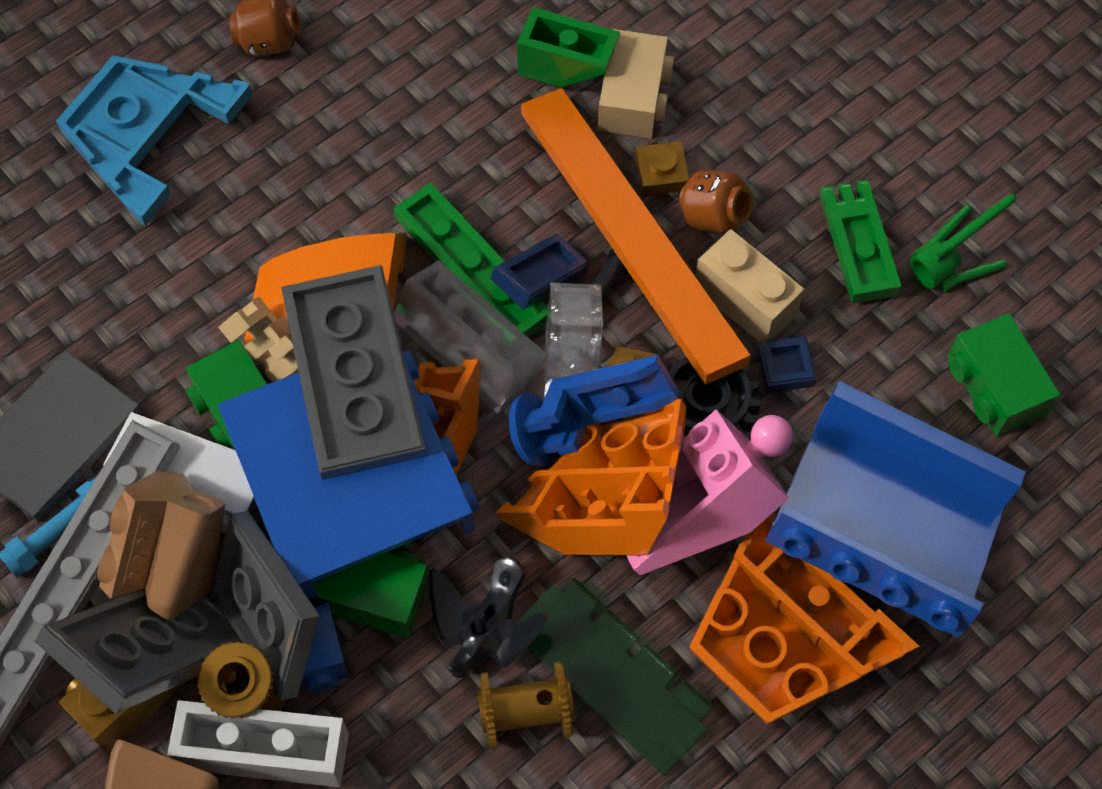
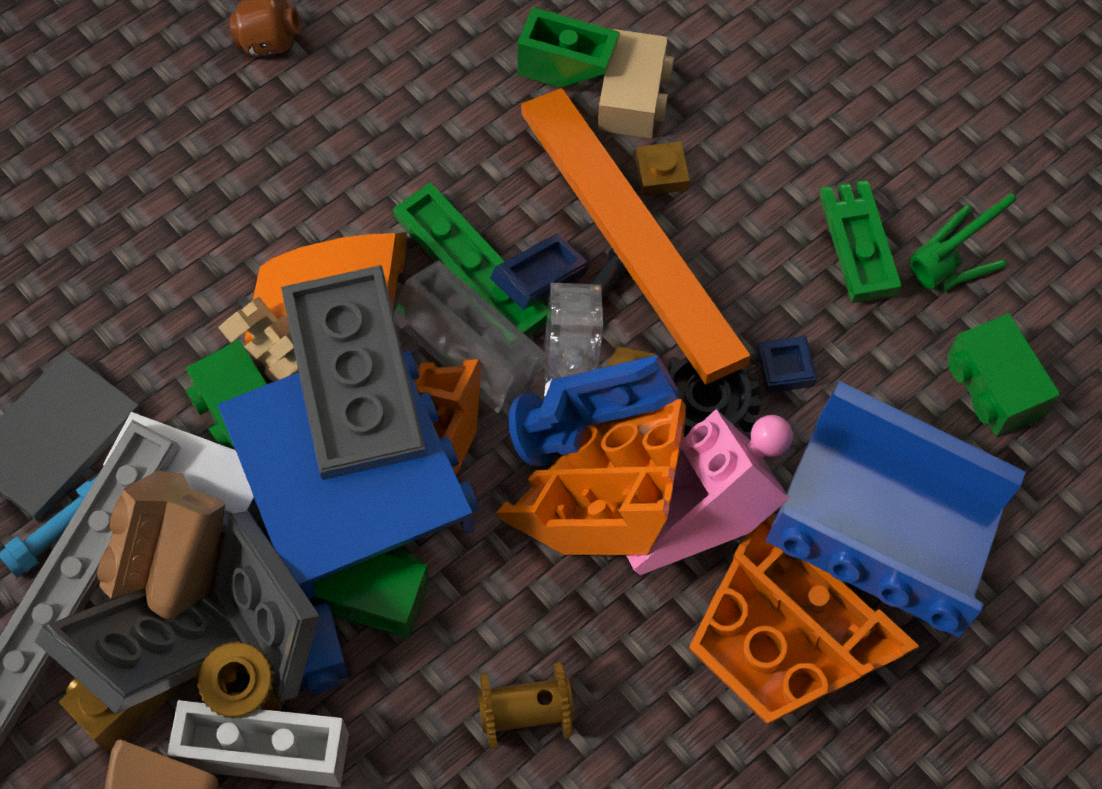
(128, 112): dark azure wing -> none
(487, 627): black animal -> none
(619, 688): clear green windscreen -> none
(716, 201): dark orange head -> none
(748, 287): tan brick -> none

